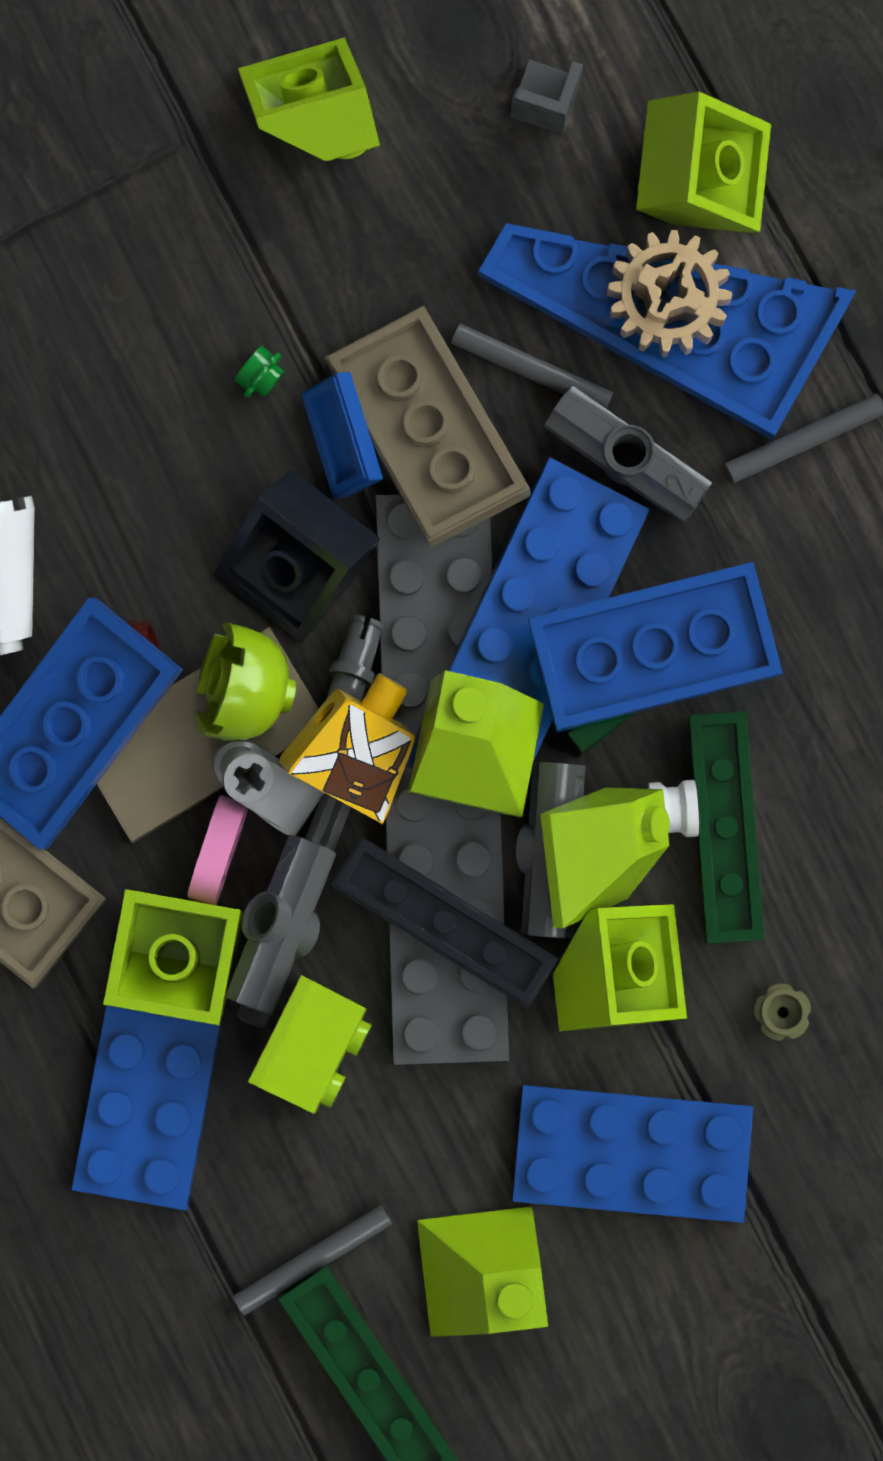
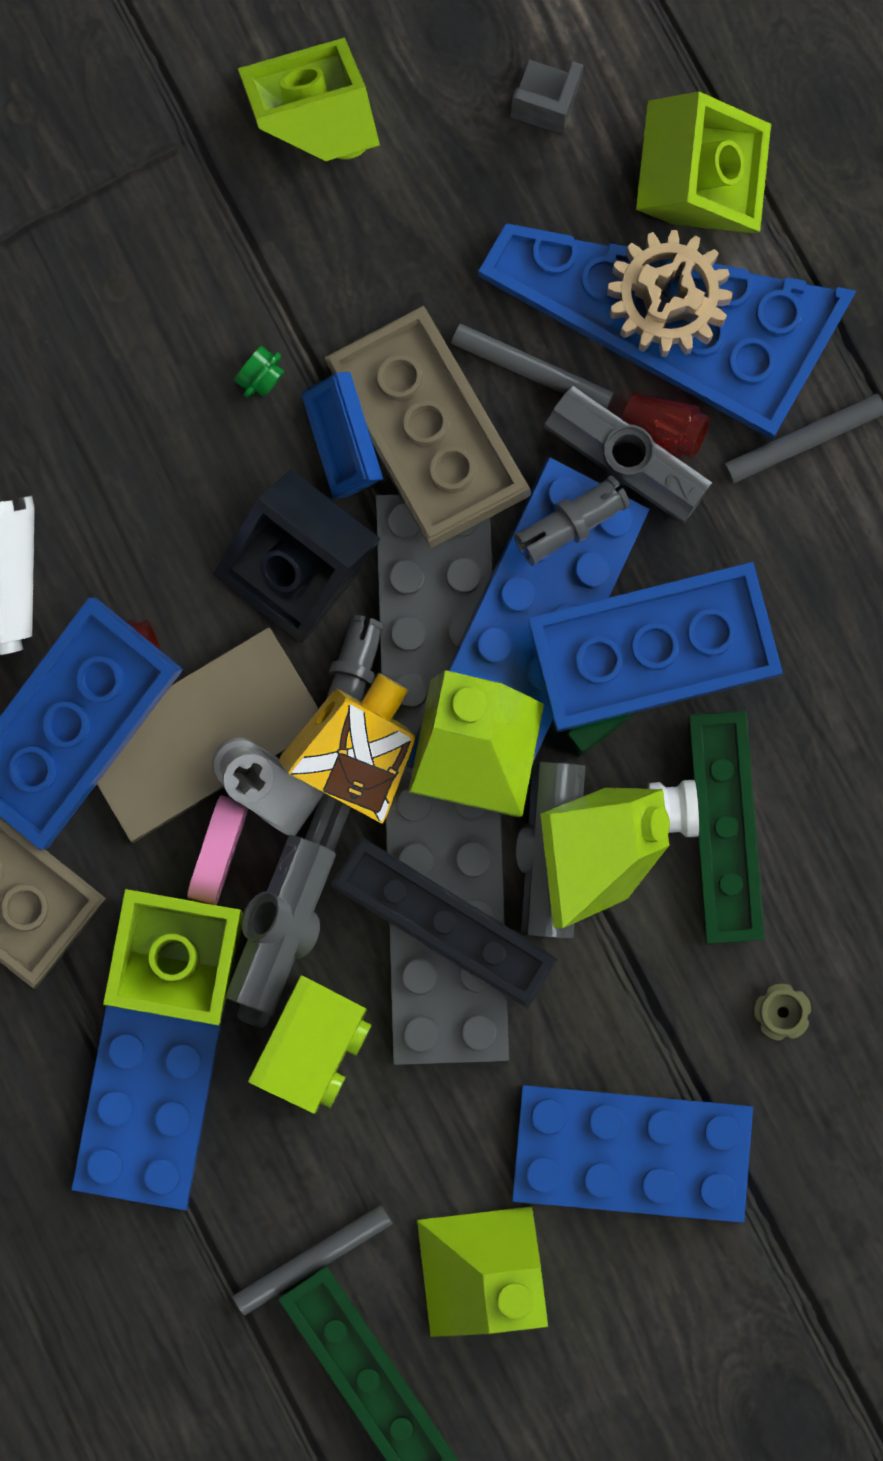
(243, 685): lime cylinder -> none
(571, 520): none -> dark grey pin
(621, 970): lime slope -> none
(671, 423): none -> clear red cone

